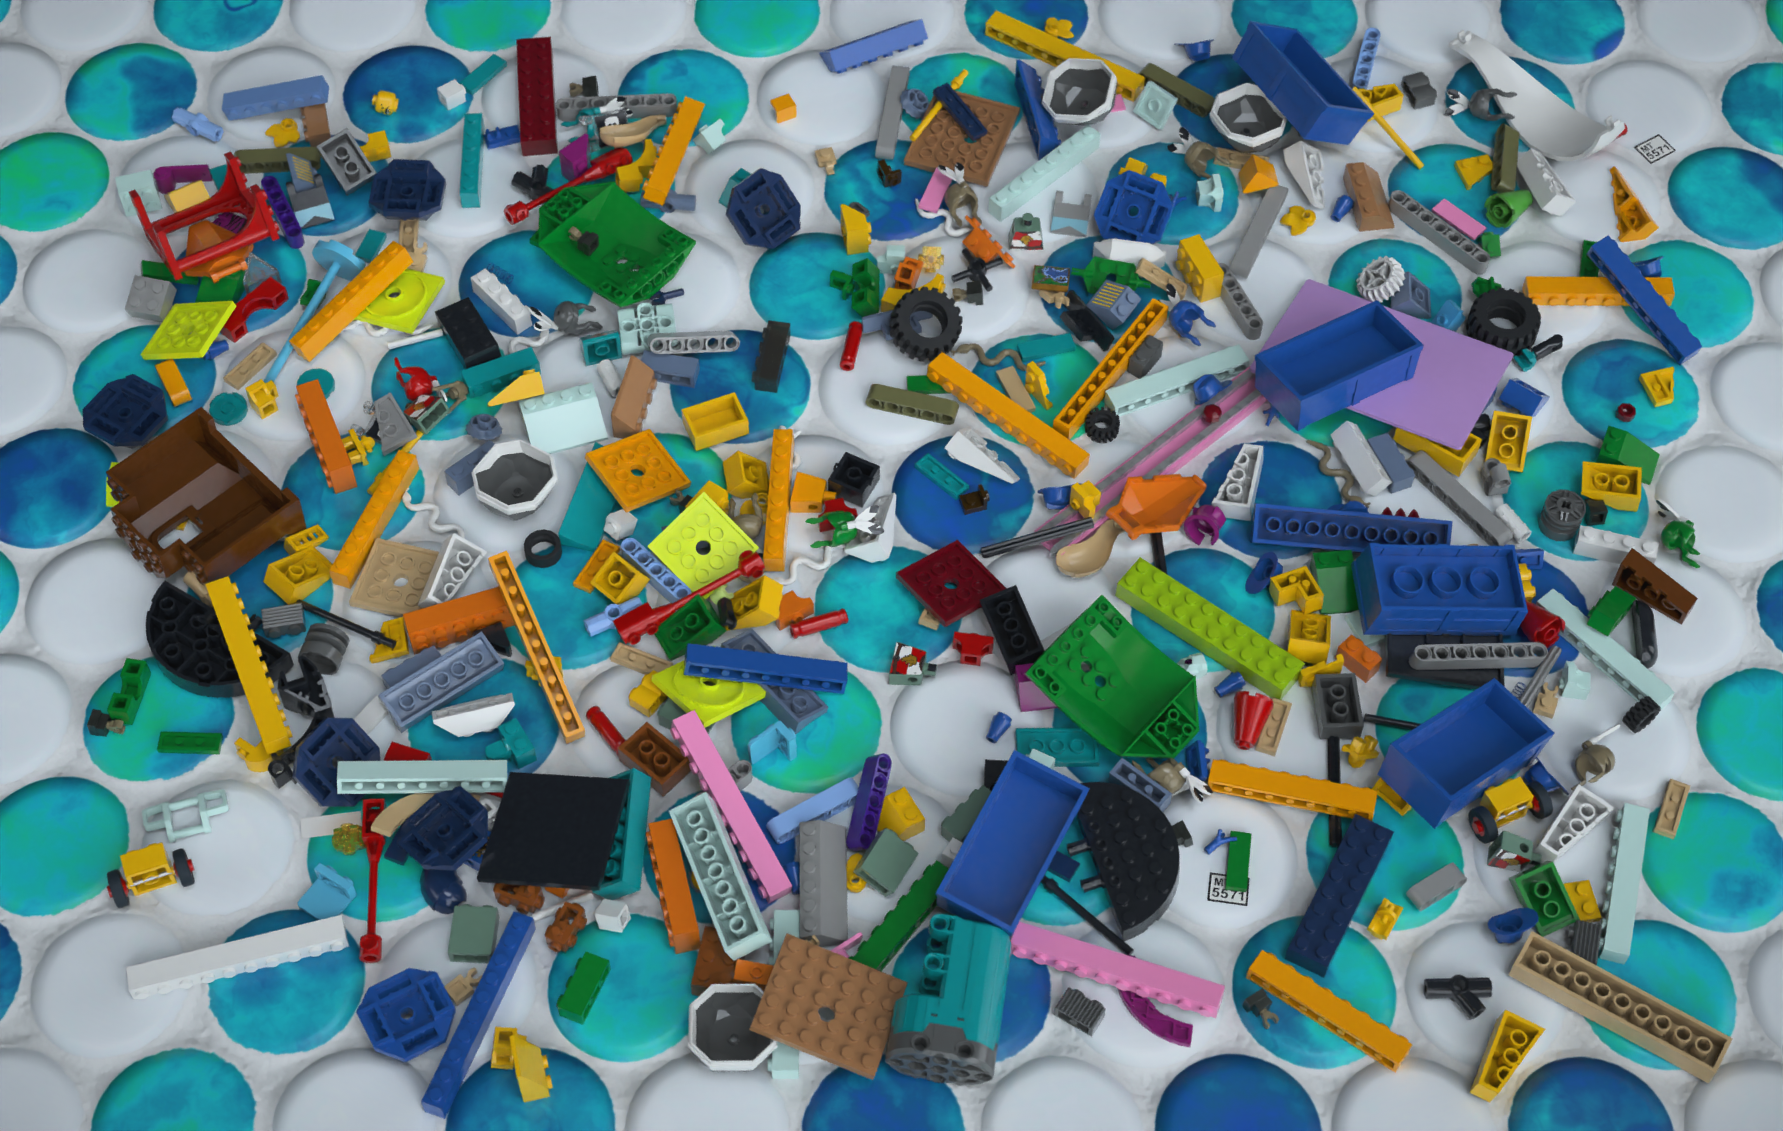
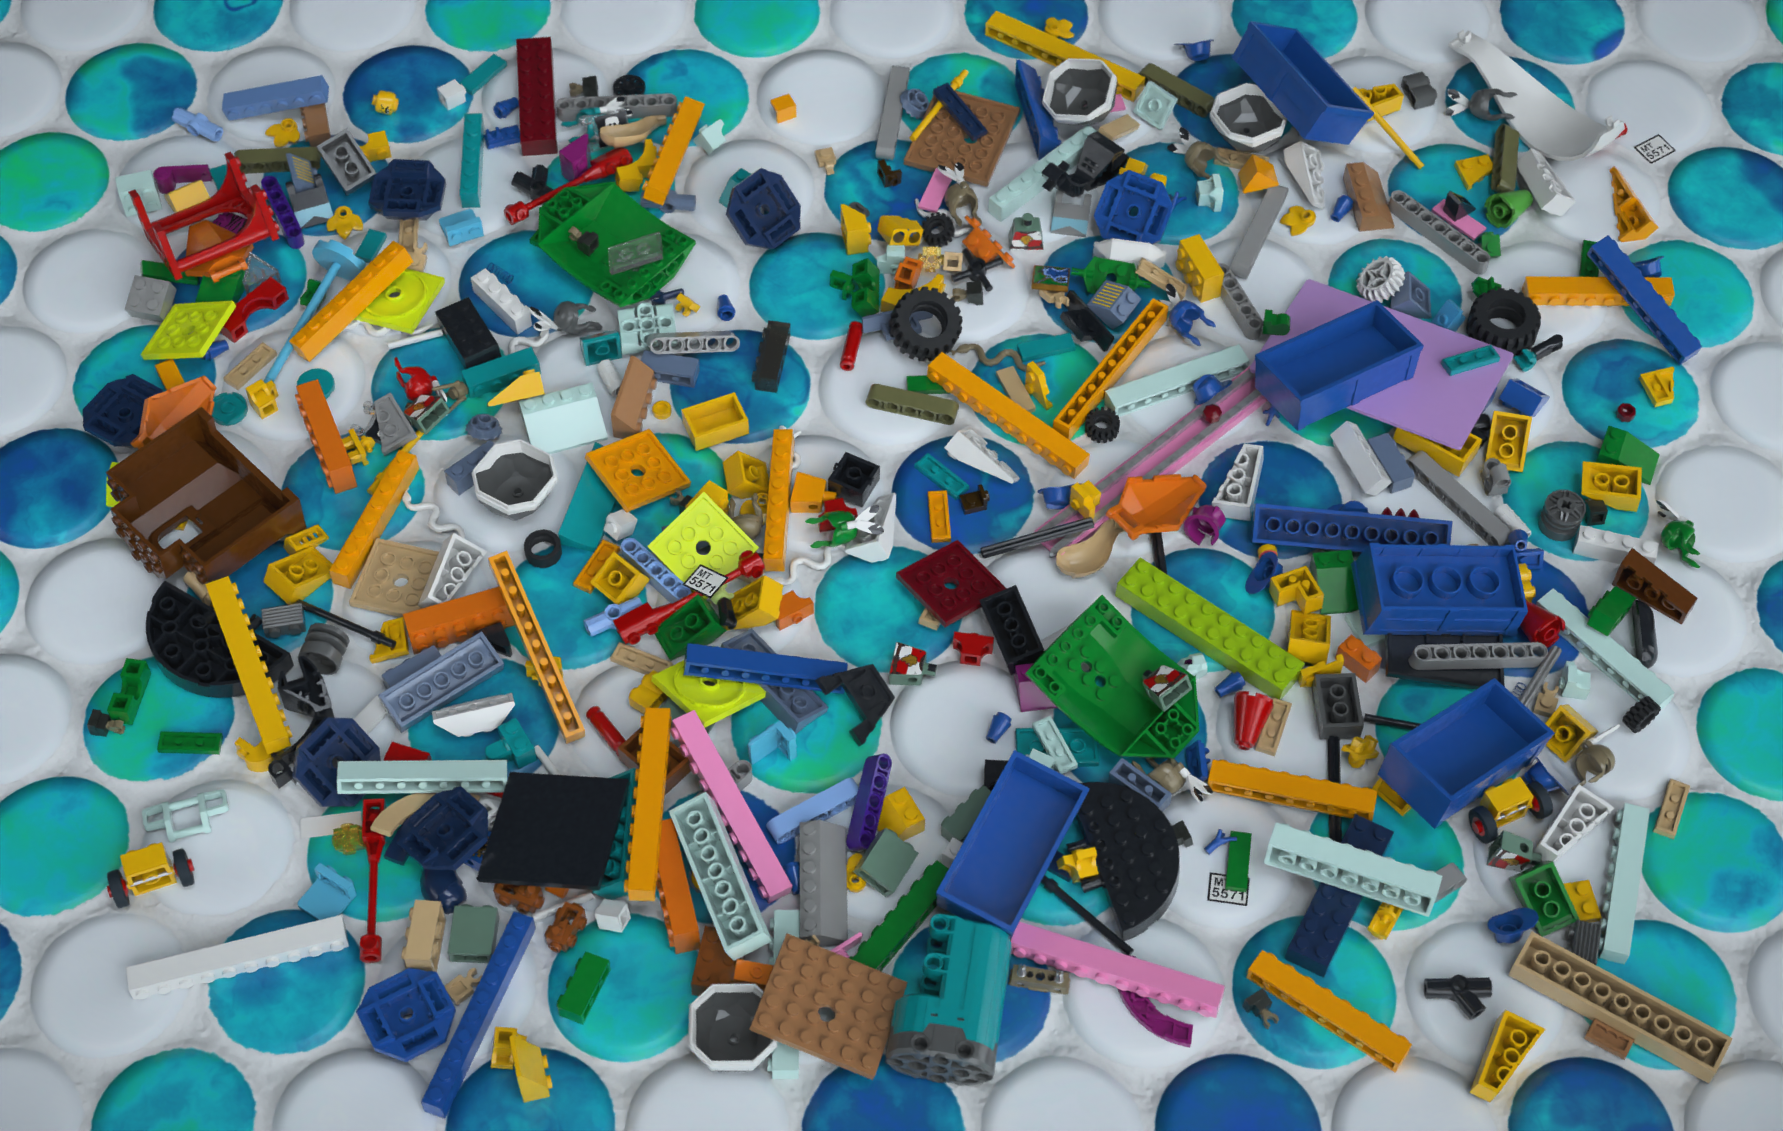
(172, 406): none -> orange windscreen
(344, 224): none -> yellow plate
(424, 935): none -> tan brick
(461, 227): none -> medium azure bracket
(504, 108): none -> blue cone
(546, 761): none -> white bar
(629, 87): none -> black wheel
(635, 253): none -> clear tile
(649, 805): none -> light orange brick
(661, 410): none -> yellow tile
(687, 303): none -> yellow tile
(705, 581): none -> sticker
(725, 308): none -> blue cone
(818, 623): red axle -> none
(867, 693): none -> black wing
(875, 45): slope -> none
(889, 223): none -> yellow piece
(939, 516): none -> light orange tile
(940, 238): none -> black tyre
(953, 261): none -> tan brick
(1051, 980): none -> dark tan piece
(1054, 744): none -> light aqua tile
(1079, 864): none -> yellow brick
(1080, 1011): dark grey brick -> none
(1097, 165): none -> black piece
(1119, 127): none -> tan tile
(1145, 357): dark grey brick -> none
(1166, 686): none -> torso
(1266, 548): none -> yellow tile
(1276, 323): none -> green leg
(1336, 472): dark tan animal -> none
(1353, 869): none -> light aqua brick
(1366, 58): light blue beam -> none
(1457, 206): none -> black slope
(1470, 360): none -> teal tile
(1519, 539): none -> blue cone
(1569, 731): none -> yellow slope
(1609, 1039): none -> medium nougat plate

